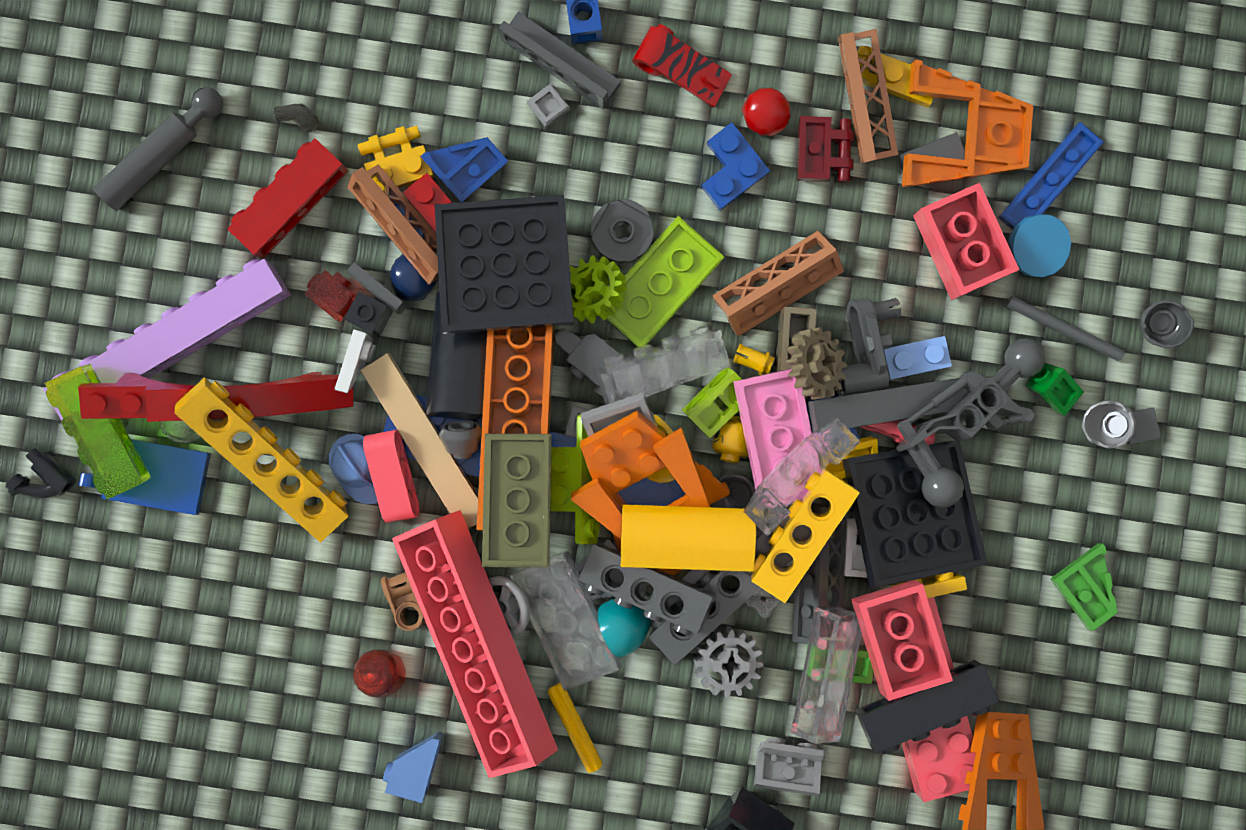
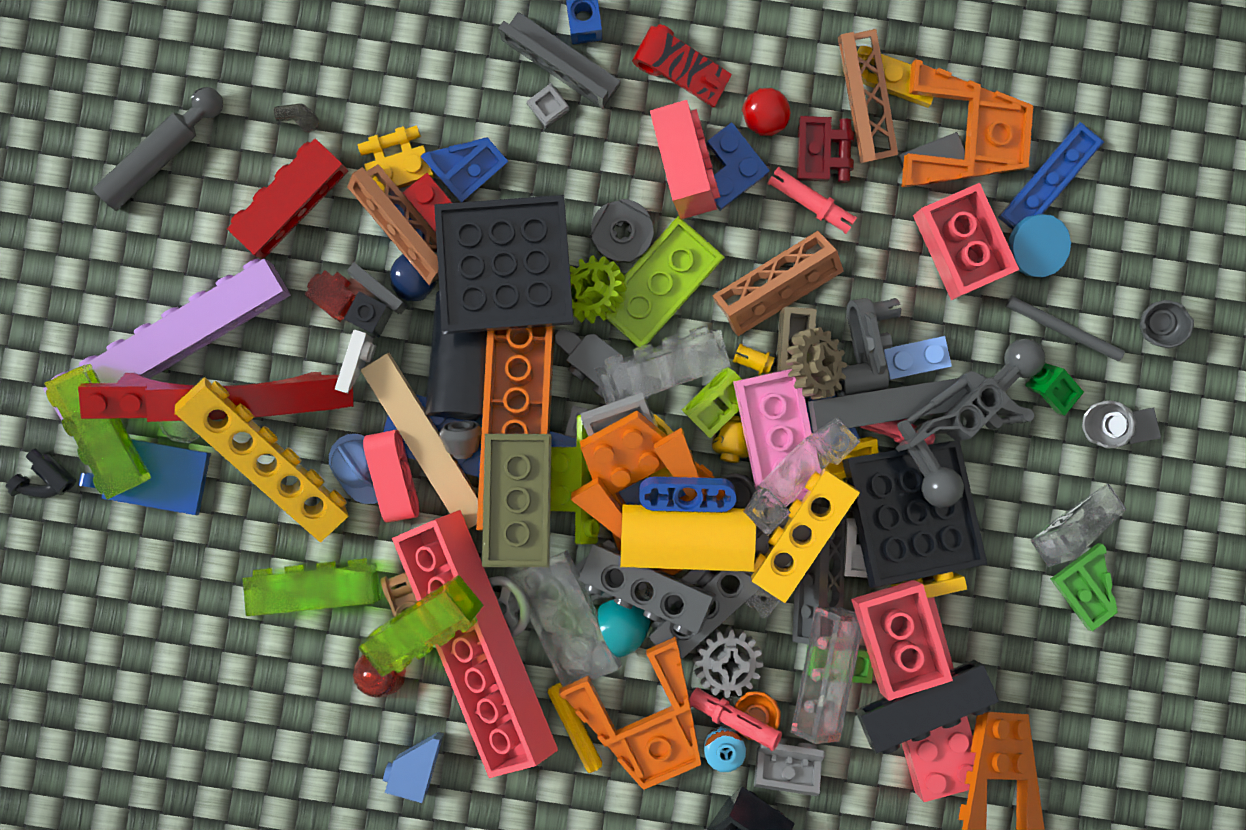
(311, 588): none -> clear neon green brick
(421, 626): none -> clear neon green brick
(657, 744): none -> orange wing
(663, 503): none -> blue beam
(685, 159): none -> coral brick
(724, 713): none -> coral pin
(732, 756): none -> medium azure head
(761, 707): none -> orange hair
(812, 200): none -> coral pin
(1078, 527): none -> clear slope

